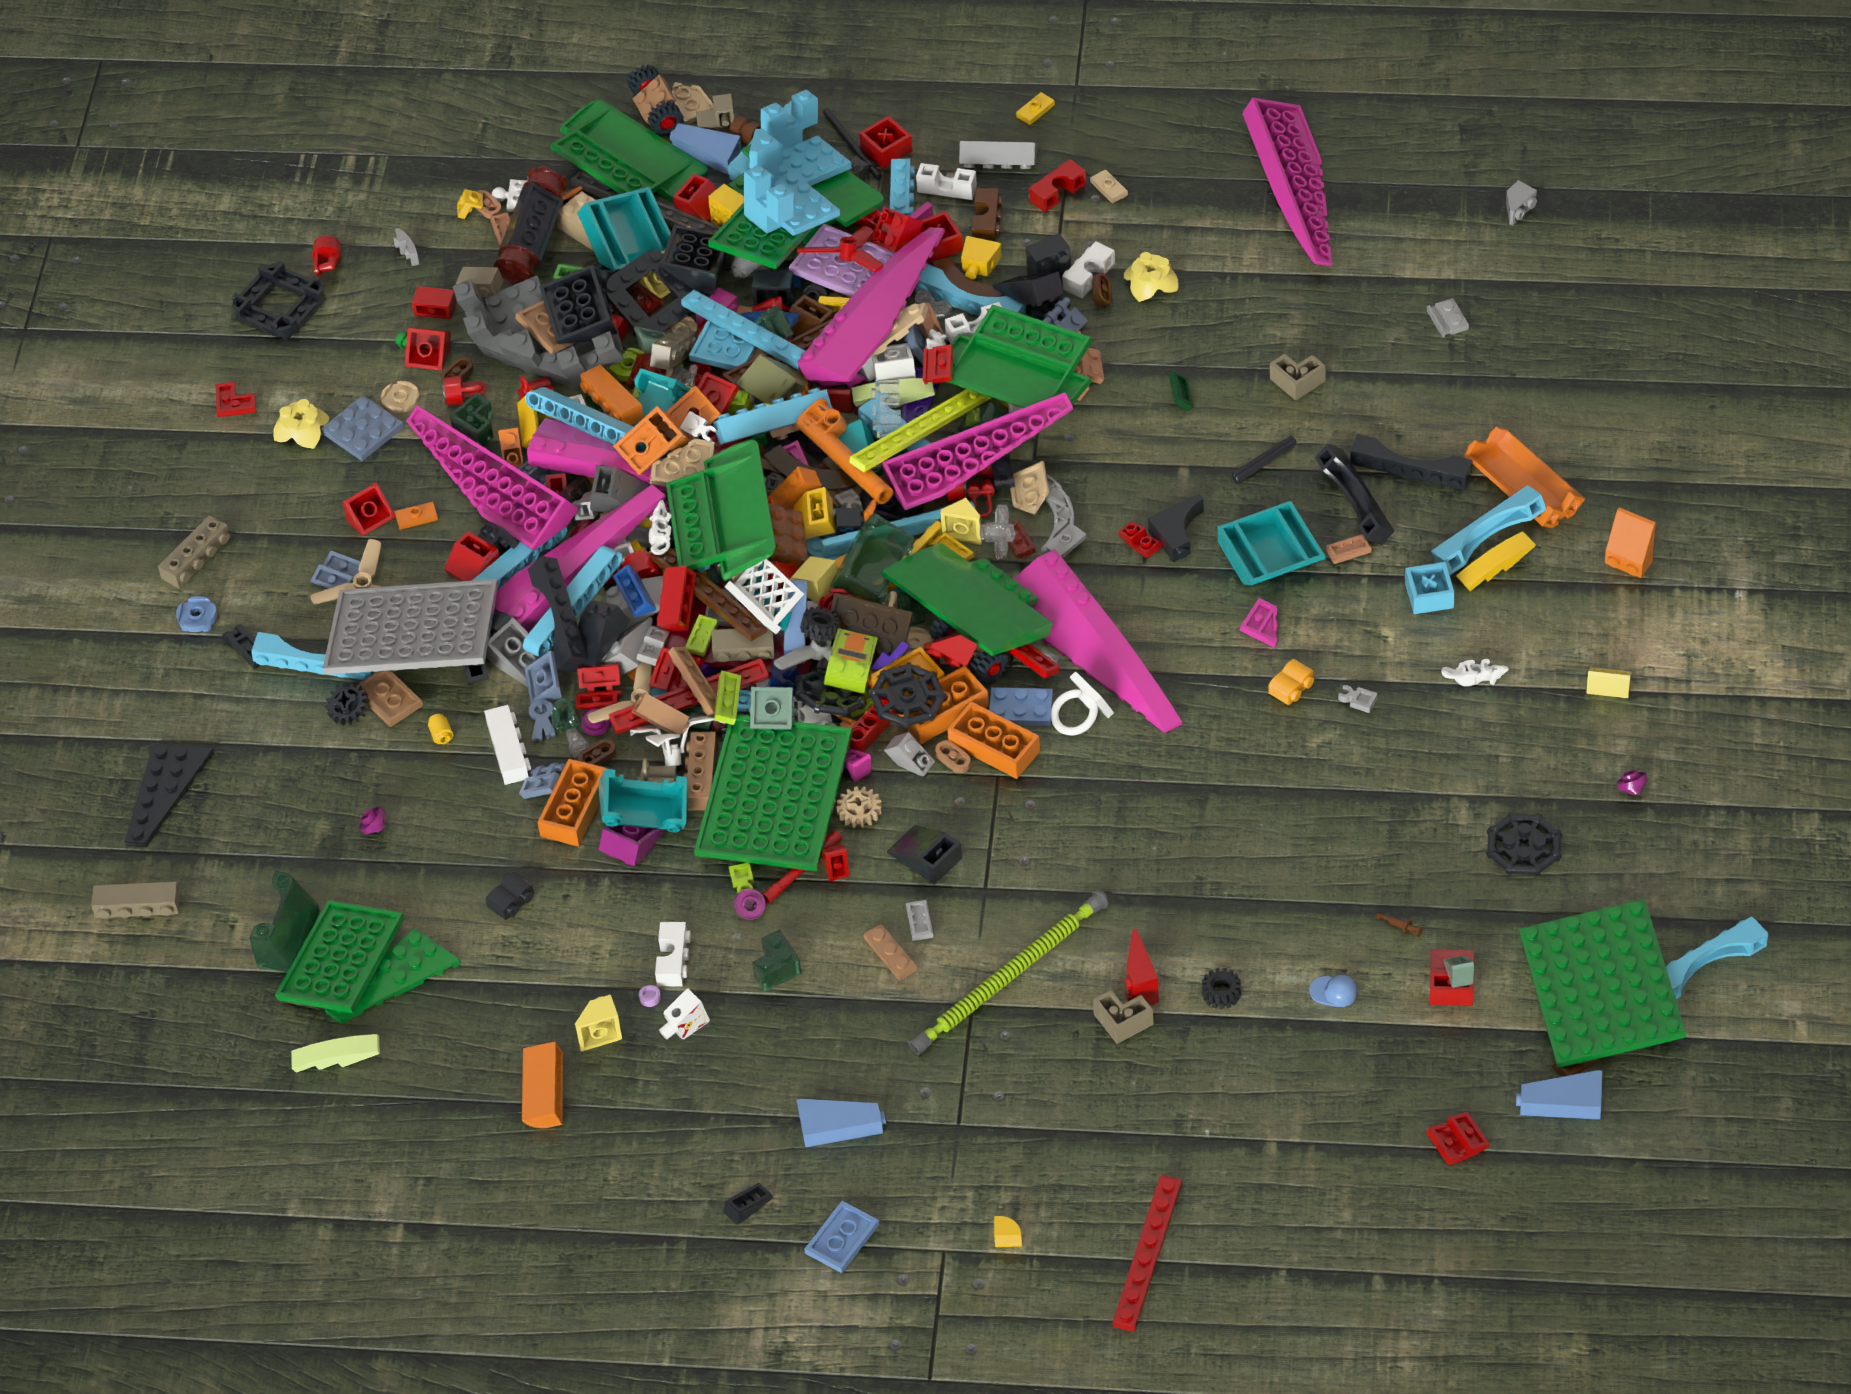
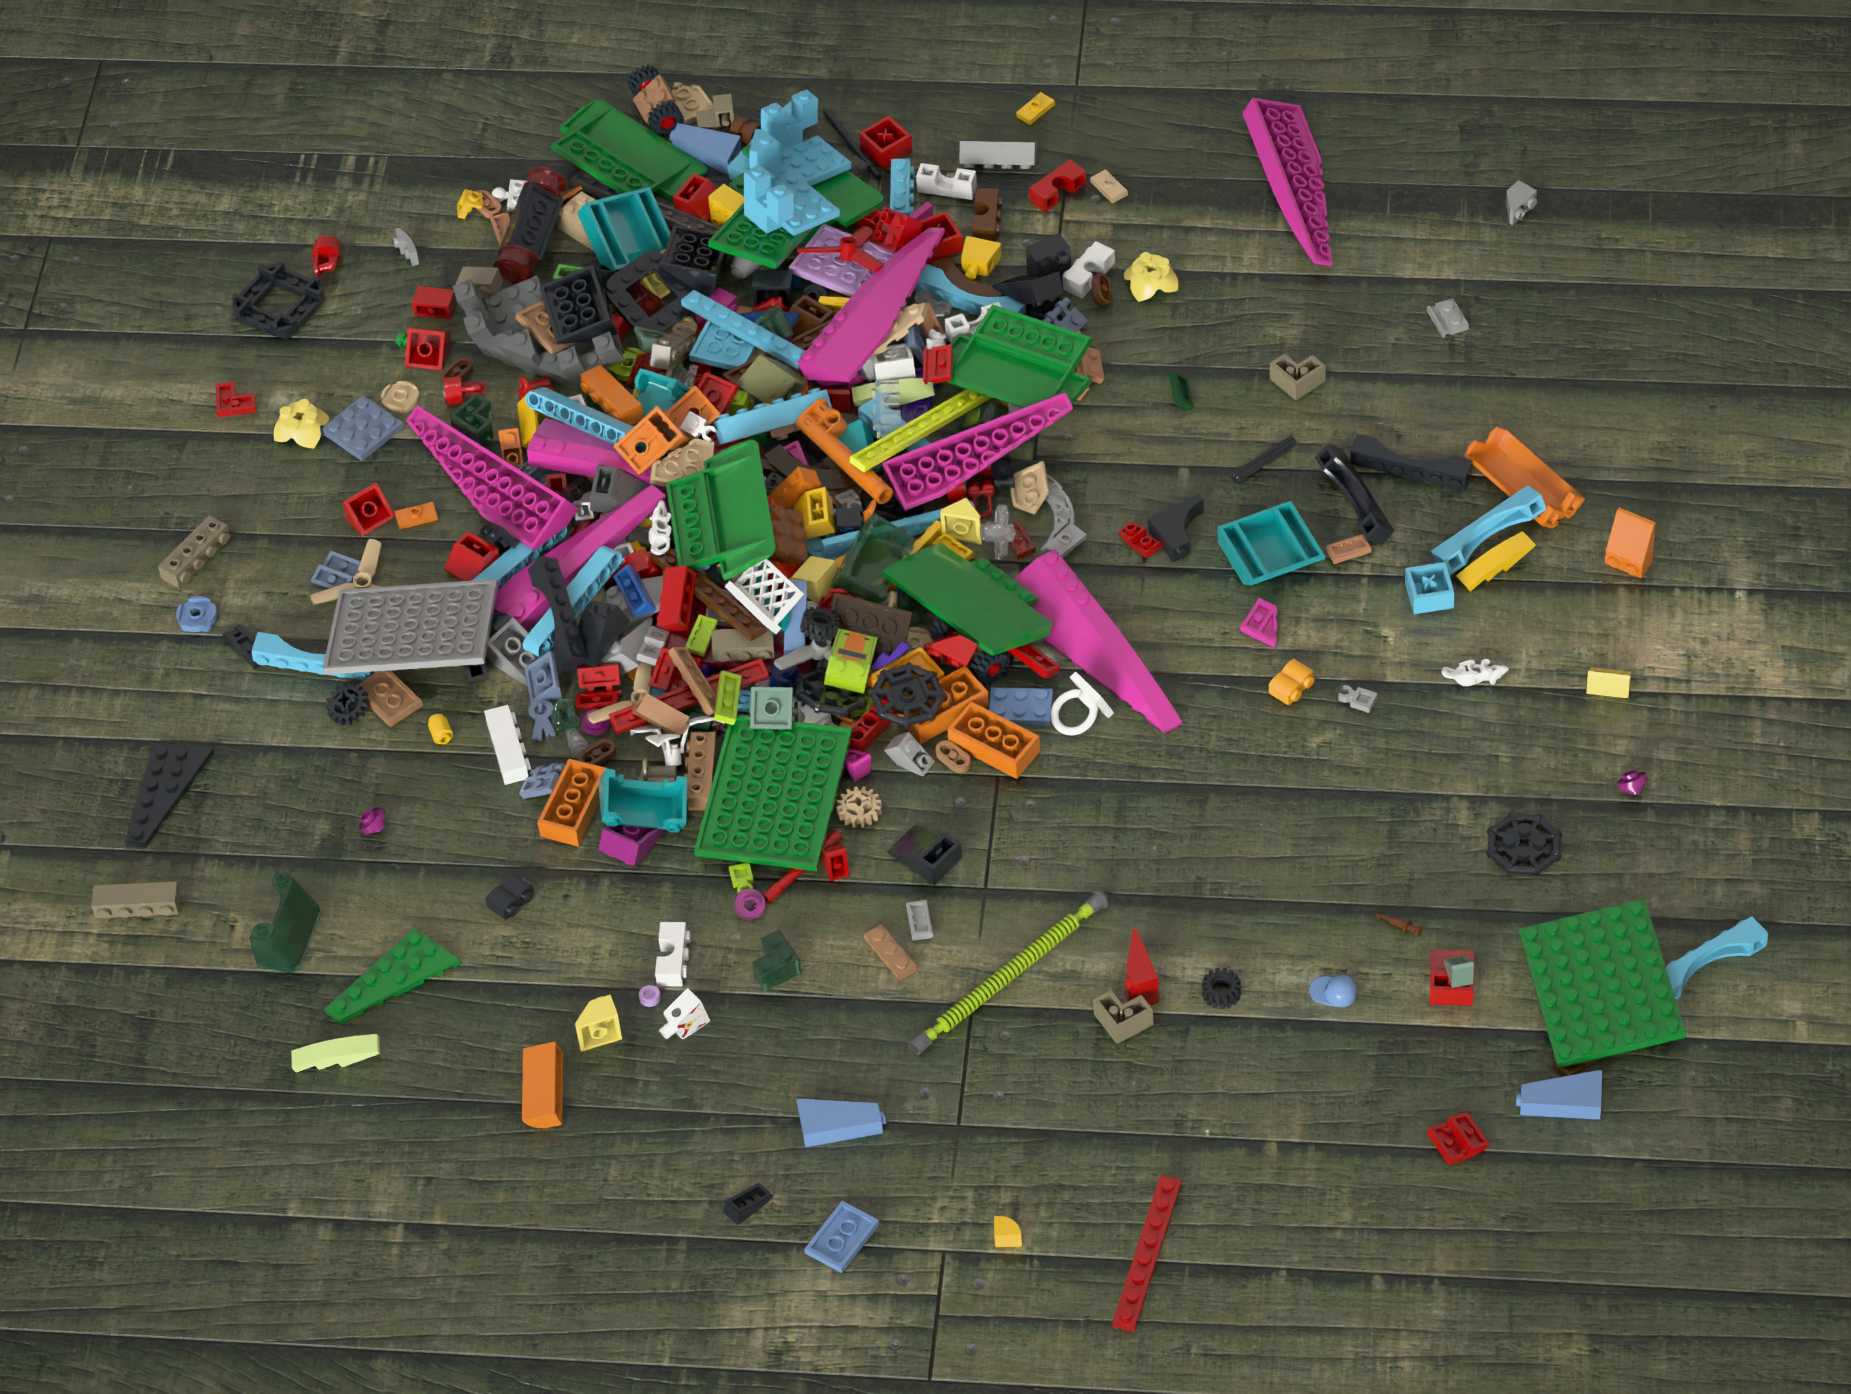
(340, 956): green plate -> none

